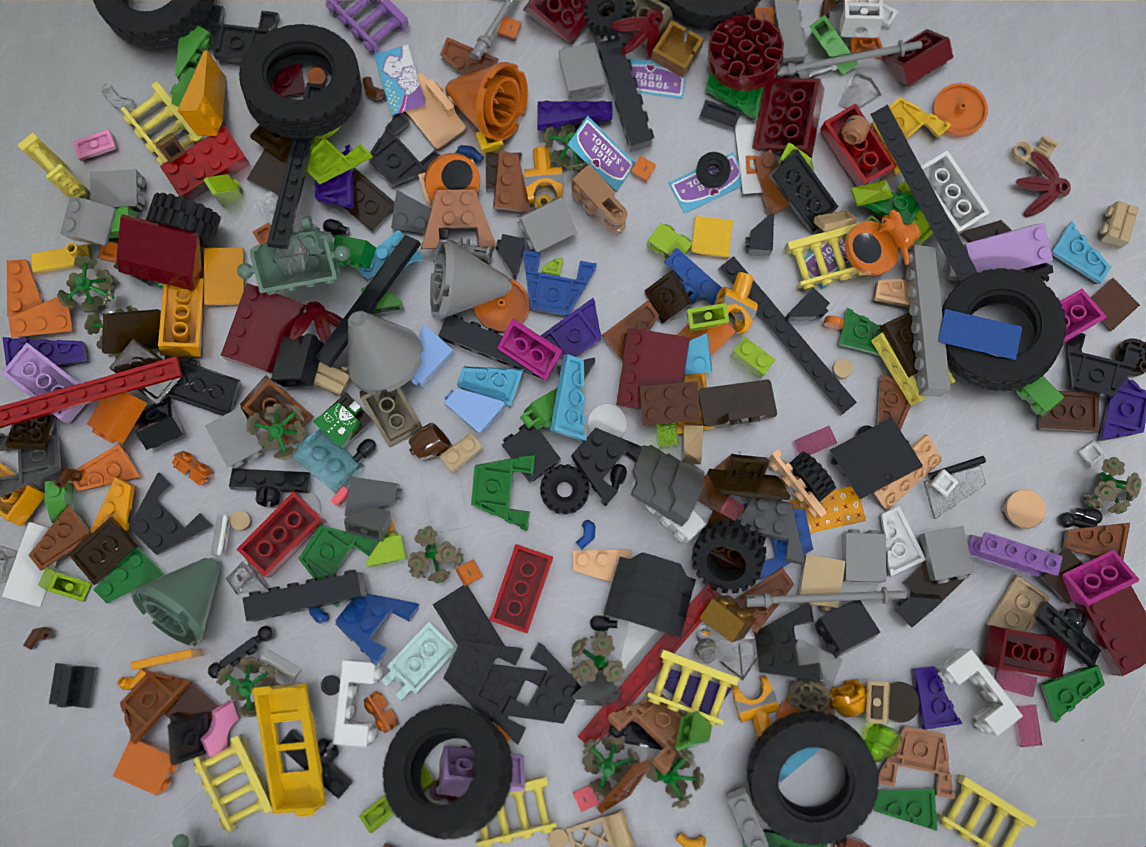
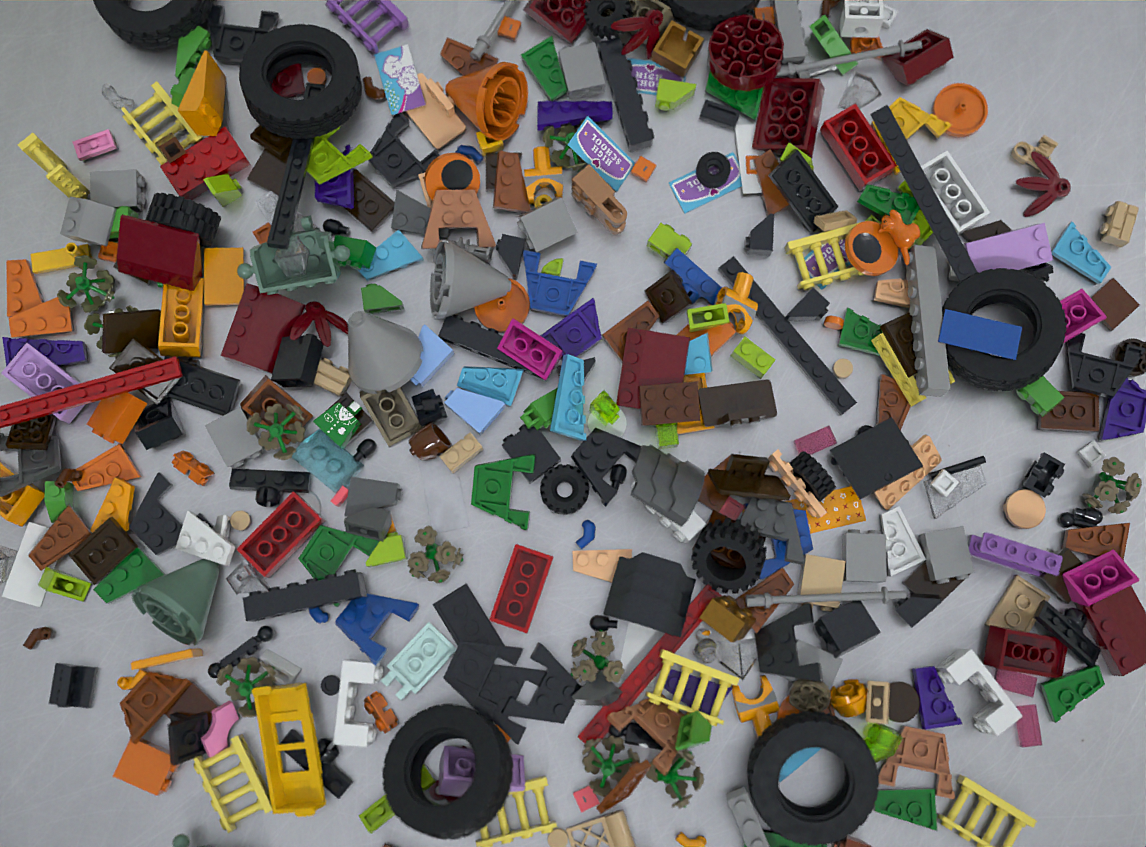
(204, 542): none -> white wing
(369, 298): black tile -> none
(428, 407): none -> black cylinder
(468, 572): orange tile -> none
(545, 67): none -> green wing
(604, 409): none -> clear neon green slope
(673, 93): none -> lime slope
(692, 443): tan slope -> none
(711, 237): yellow tile -> none
(855, 129): nougat head -> none
(871, 193): lime slope -> none
(1042, 474): none -> black cylinder

